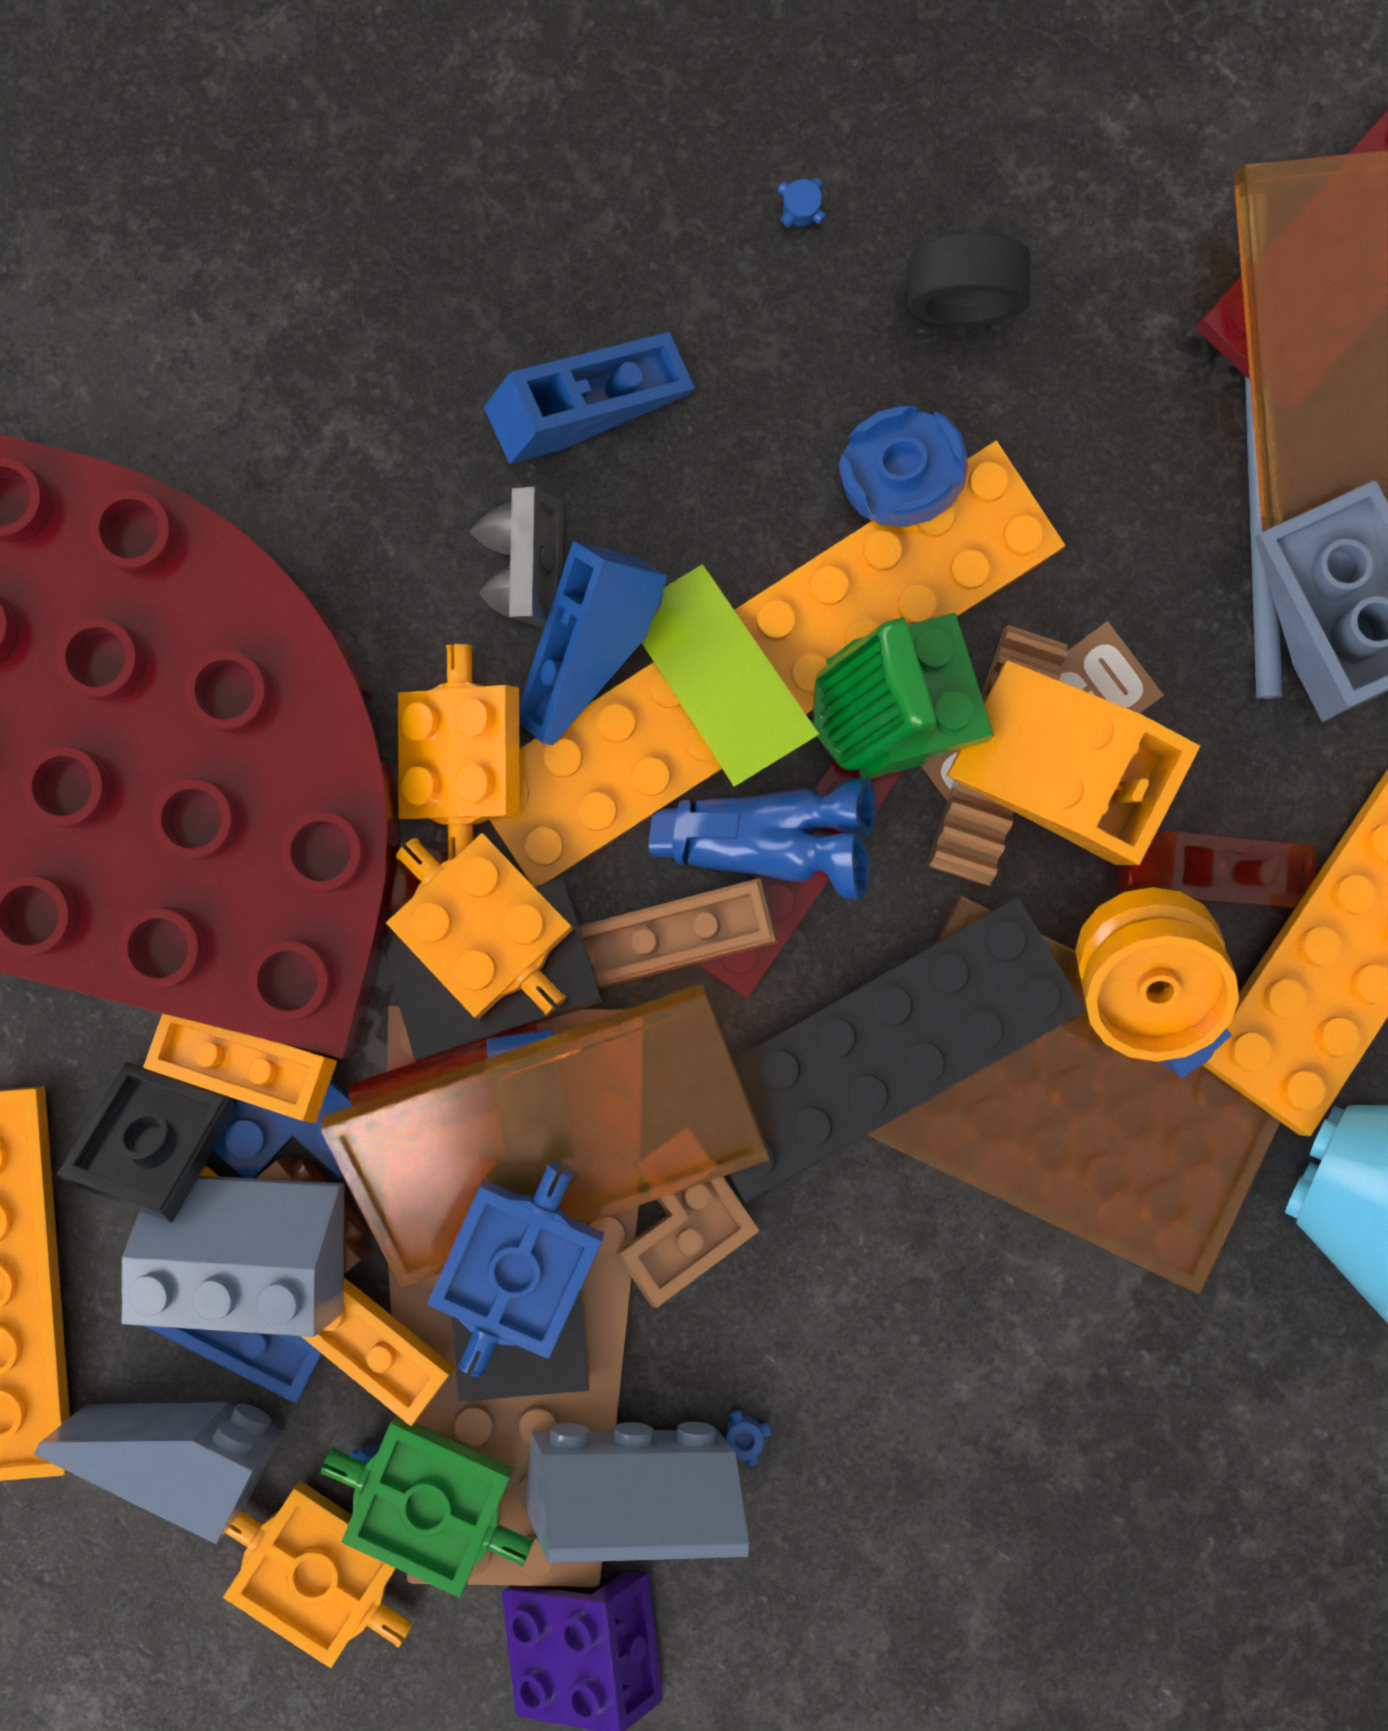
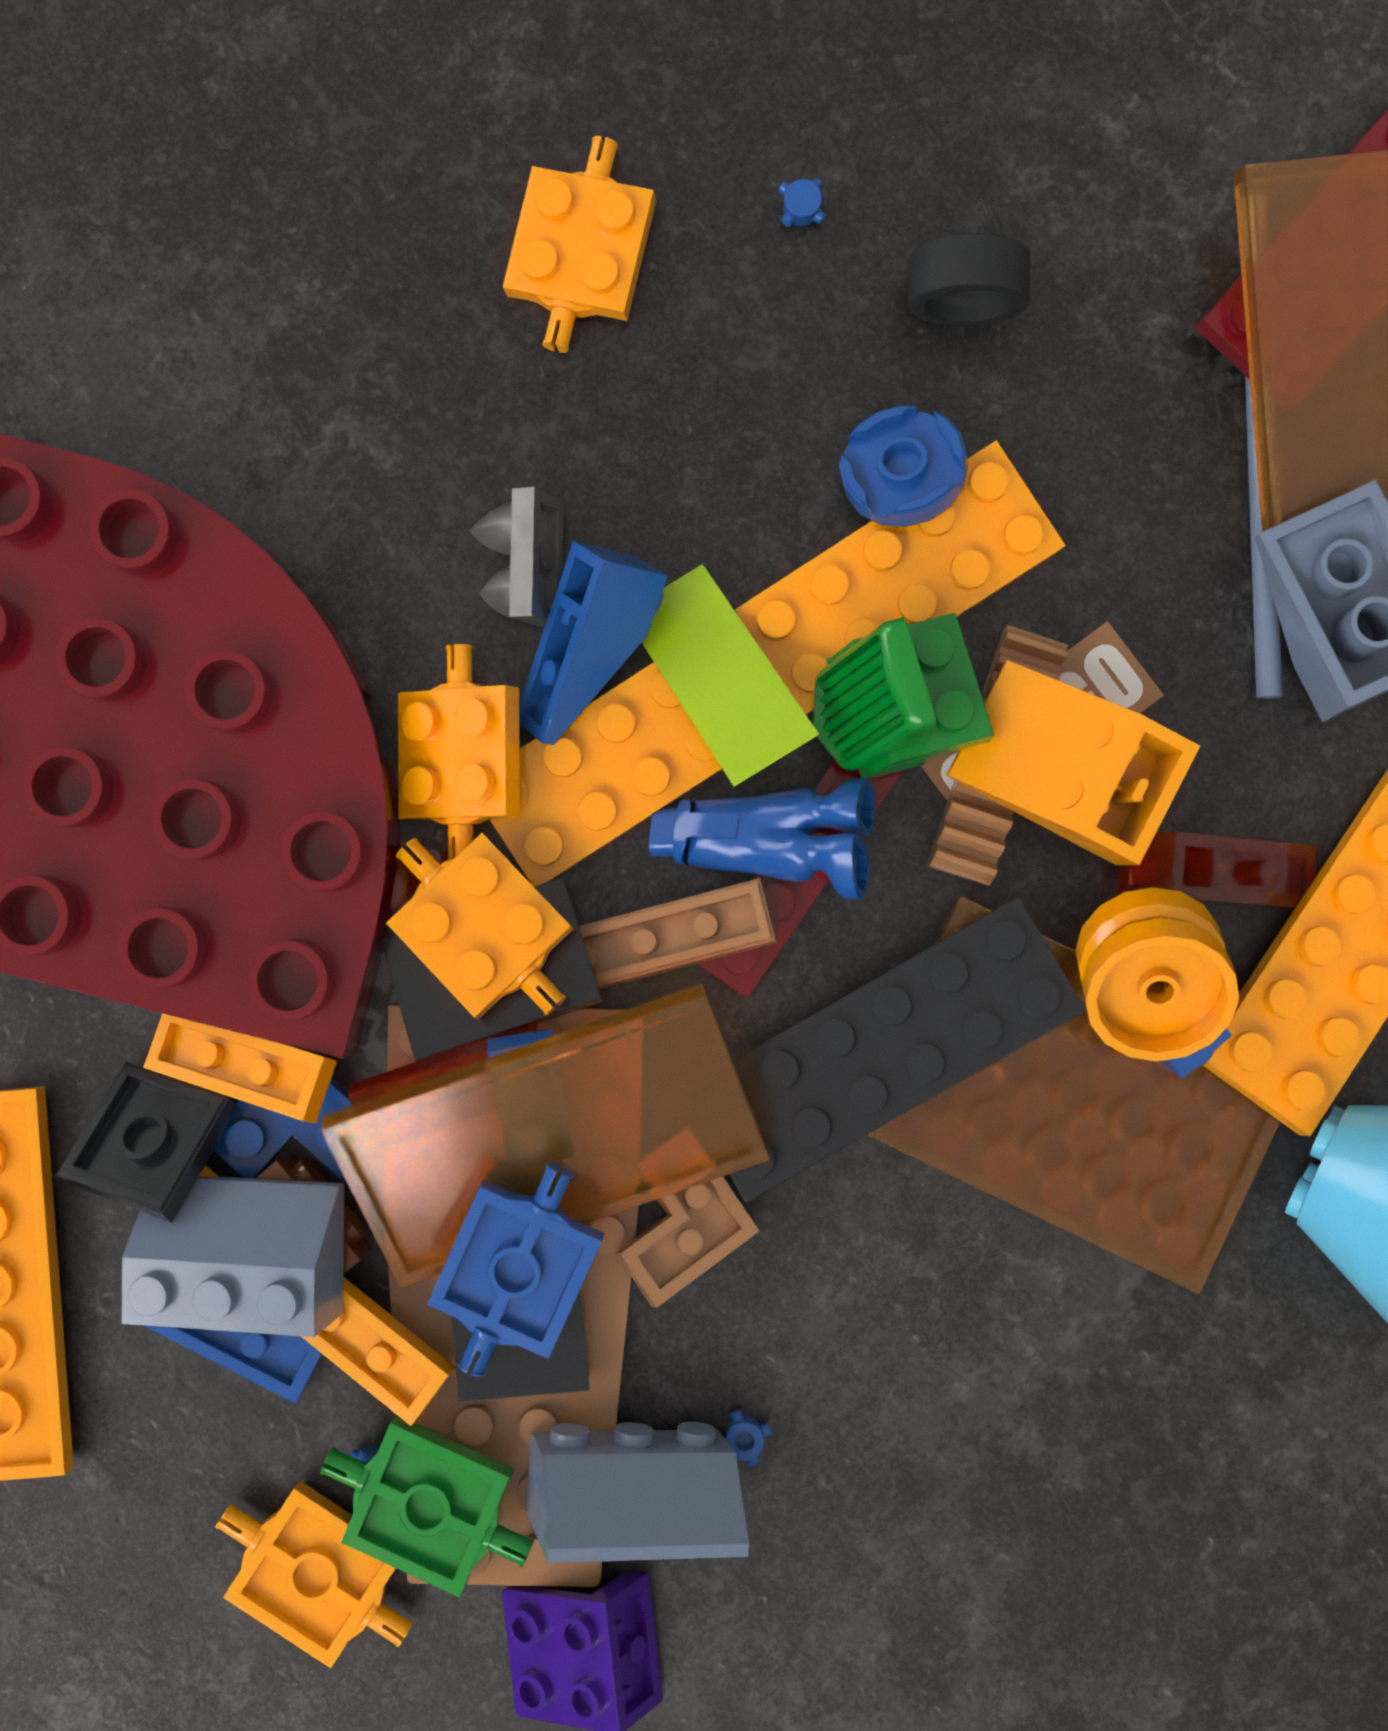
(169, 1458): sand blue slope -> none
(579, 243): none -> light orange plate
(585, 395): blue slope -> none

